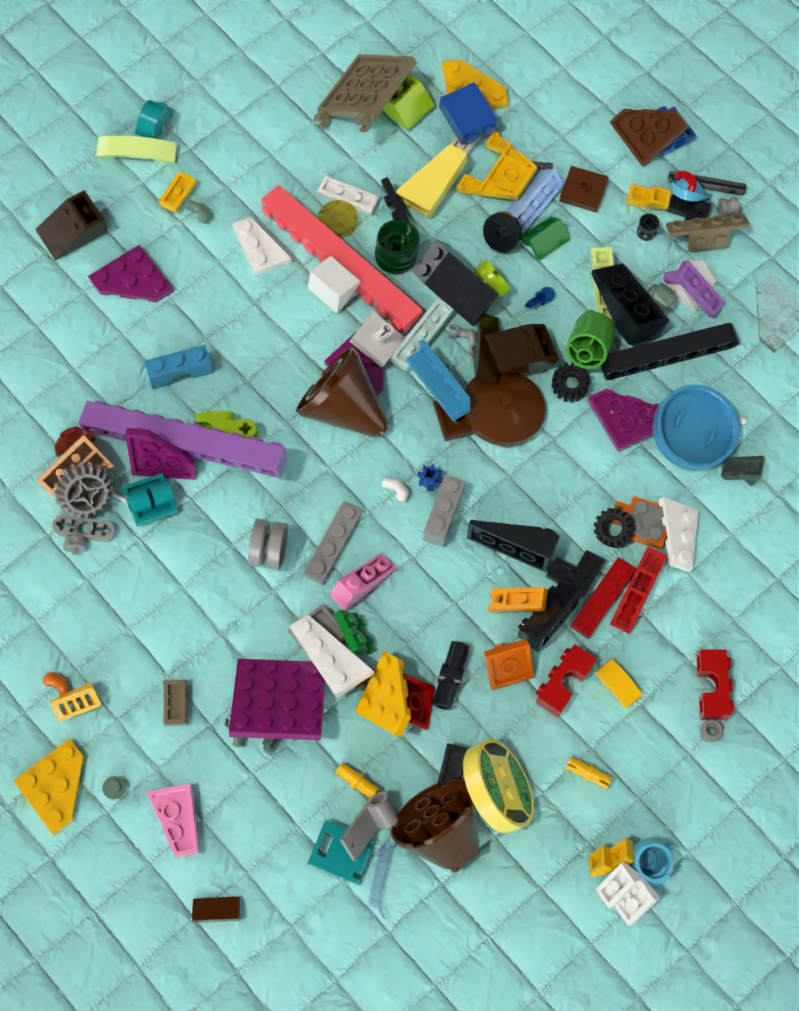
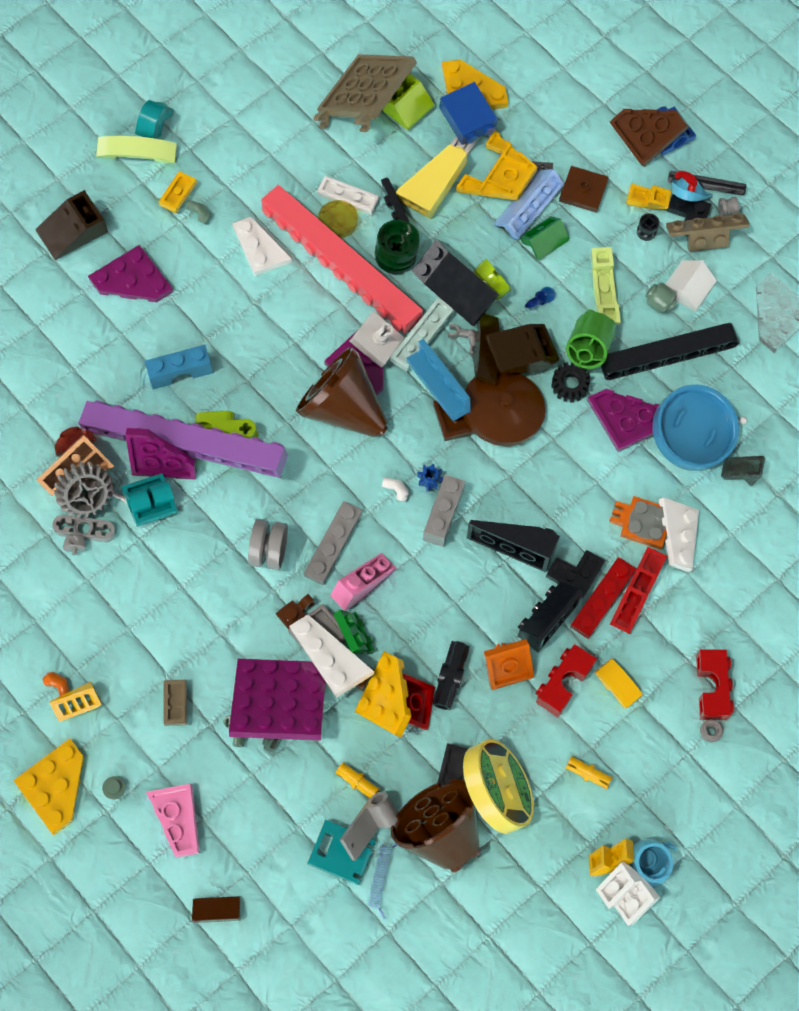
(293, 612): none -> reddish brown plate
(332, 283): white slope -> none
(511, 231): black plate -> none
(518, 599): light orange plate -> none
(605, 519): black tyre -> none
(629, 304): black slope -> none
(696, 287): medium lavender piece -> none

